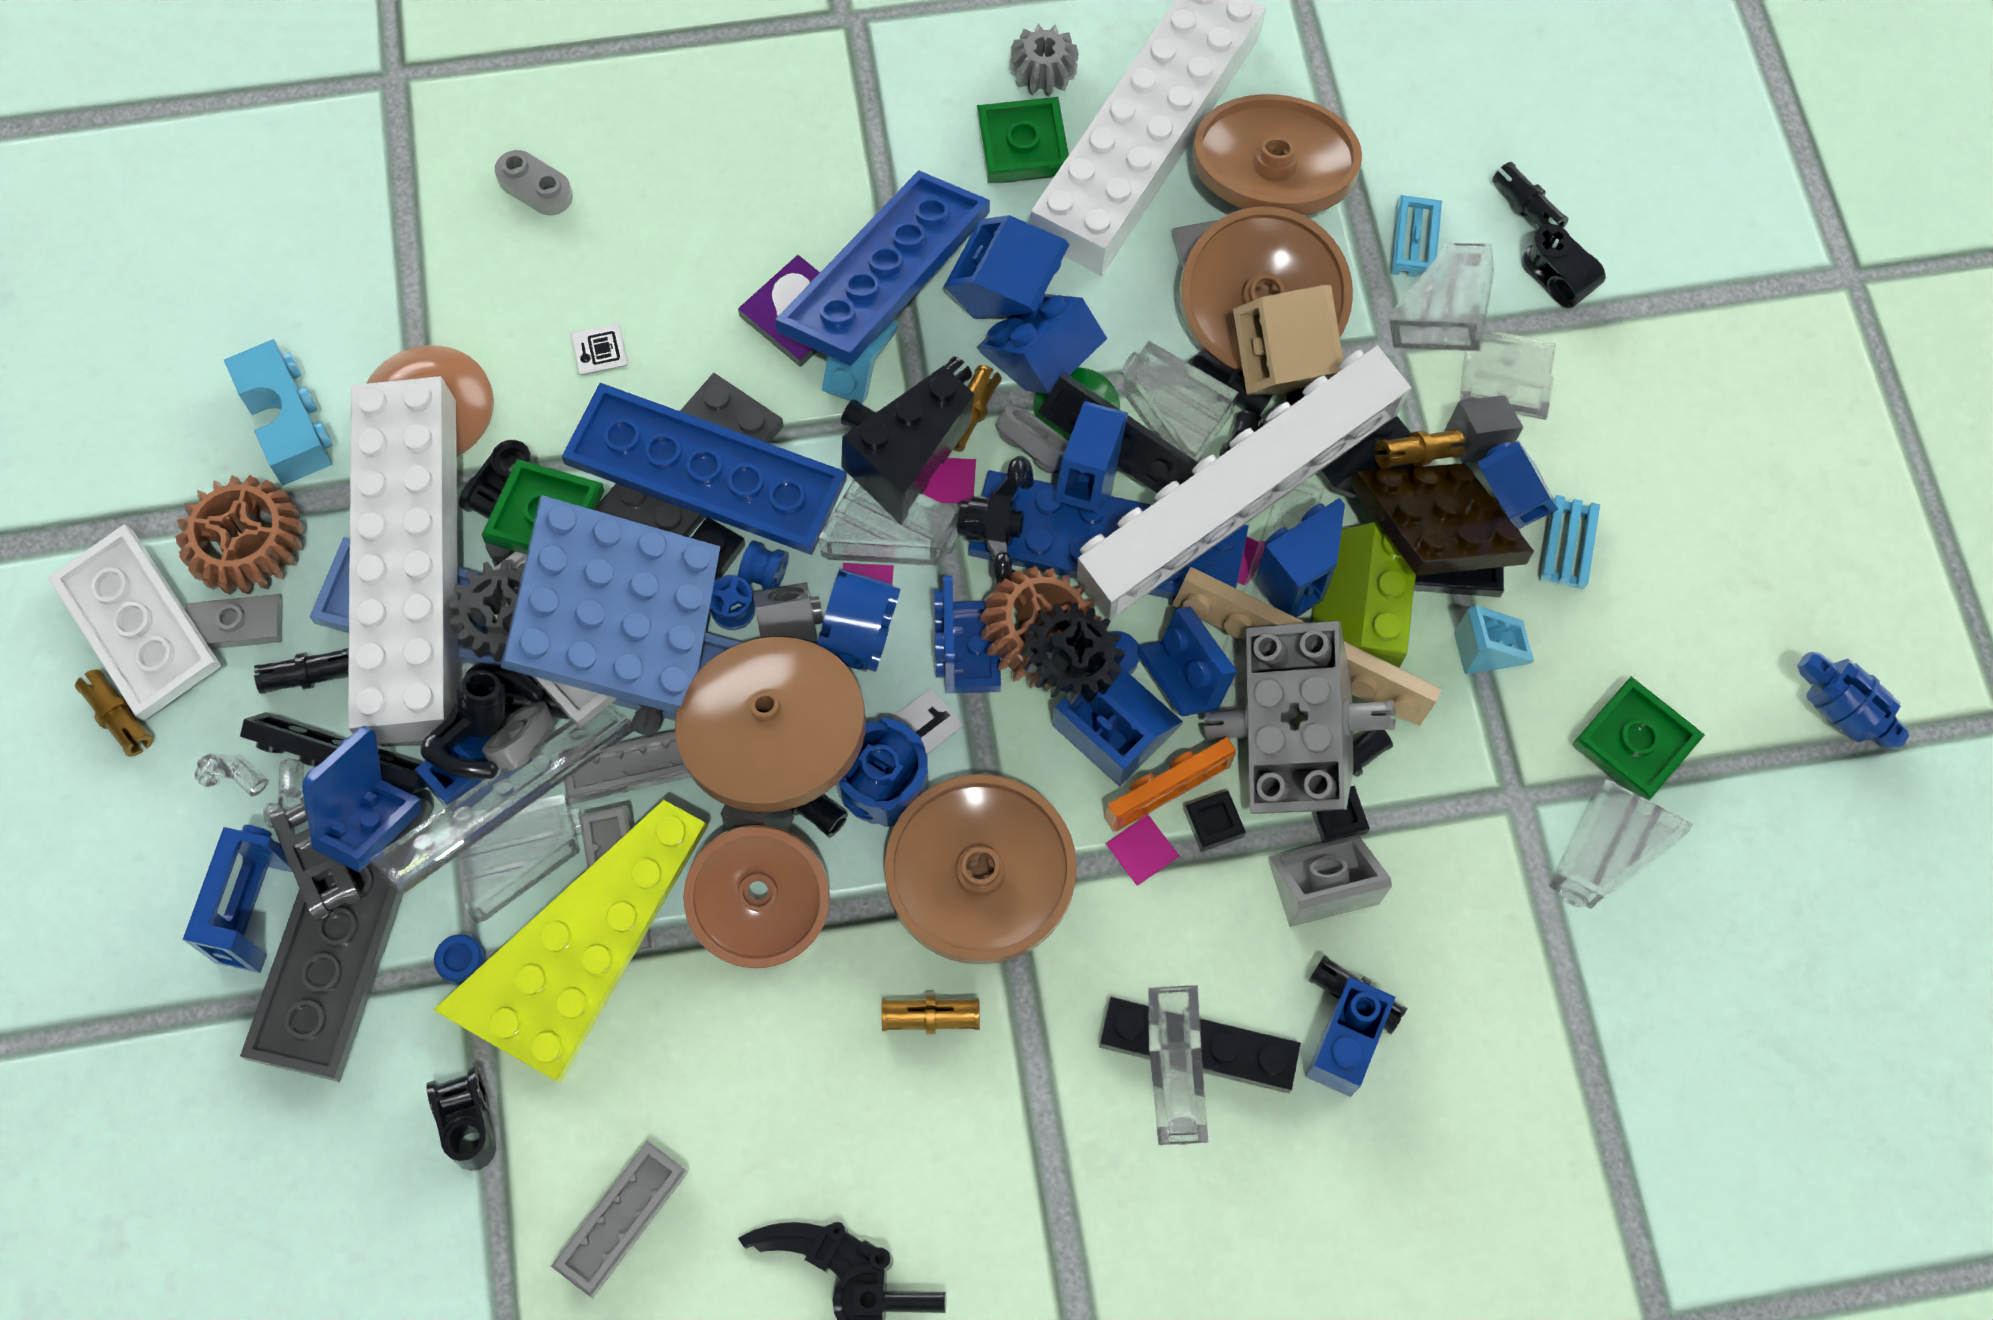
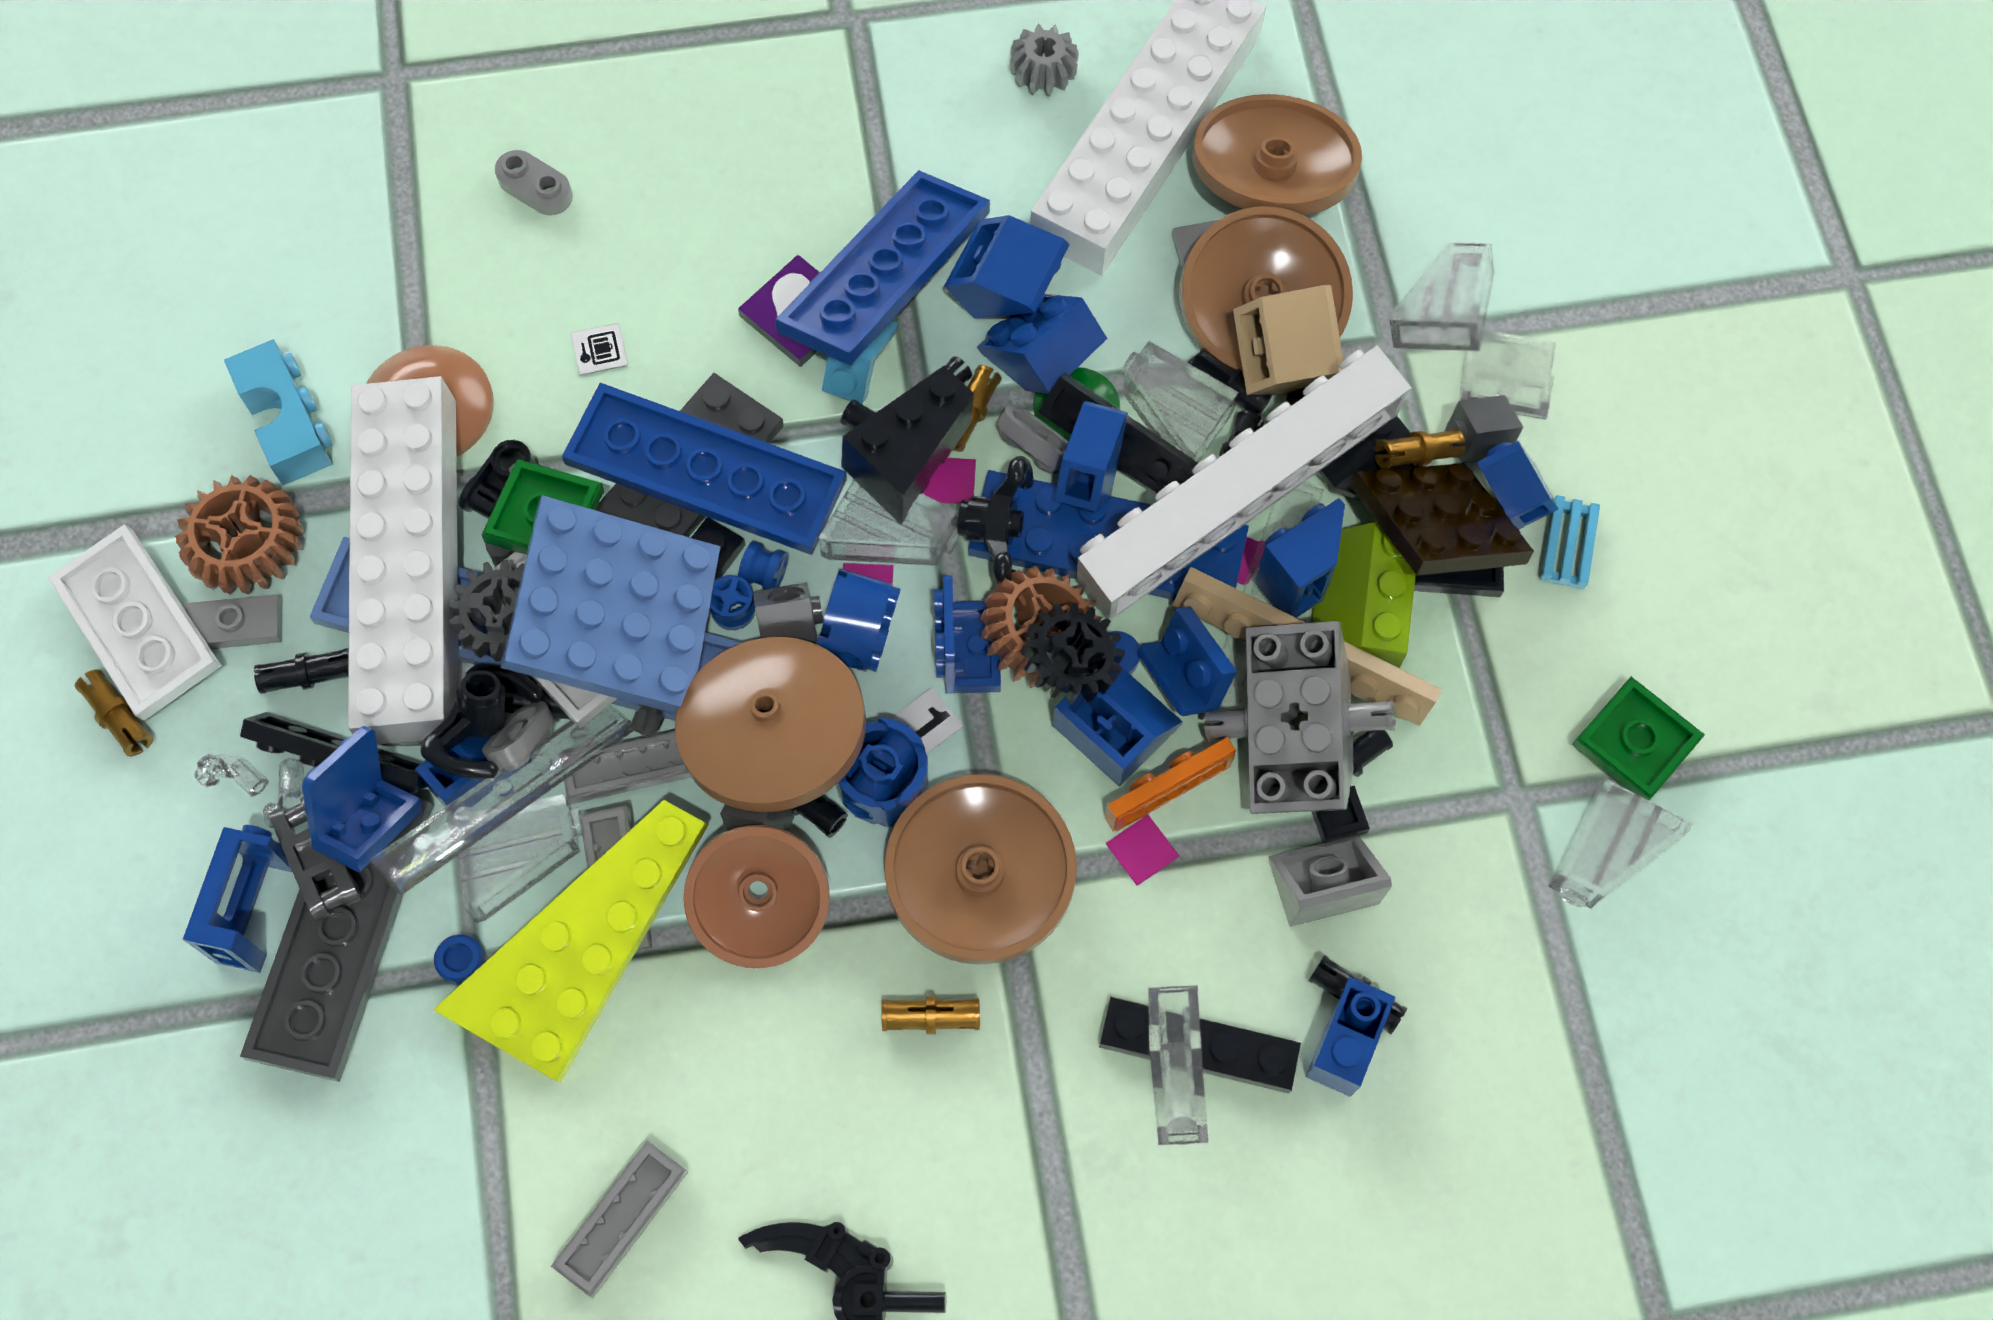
(462, 1109): black piece -> none
(1022, 139): green plate -> none
(1214, 821): black tile -> none
(1413, 265): medium azure tile -> none
(1491, 641): medium azure slope -> none
(1528, 198): black pin -> none
(1563, 271): black piece -> none
(1853, 700): blue piece -> none

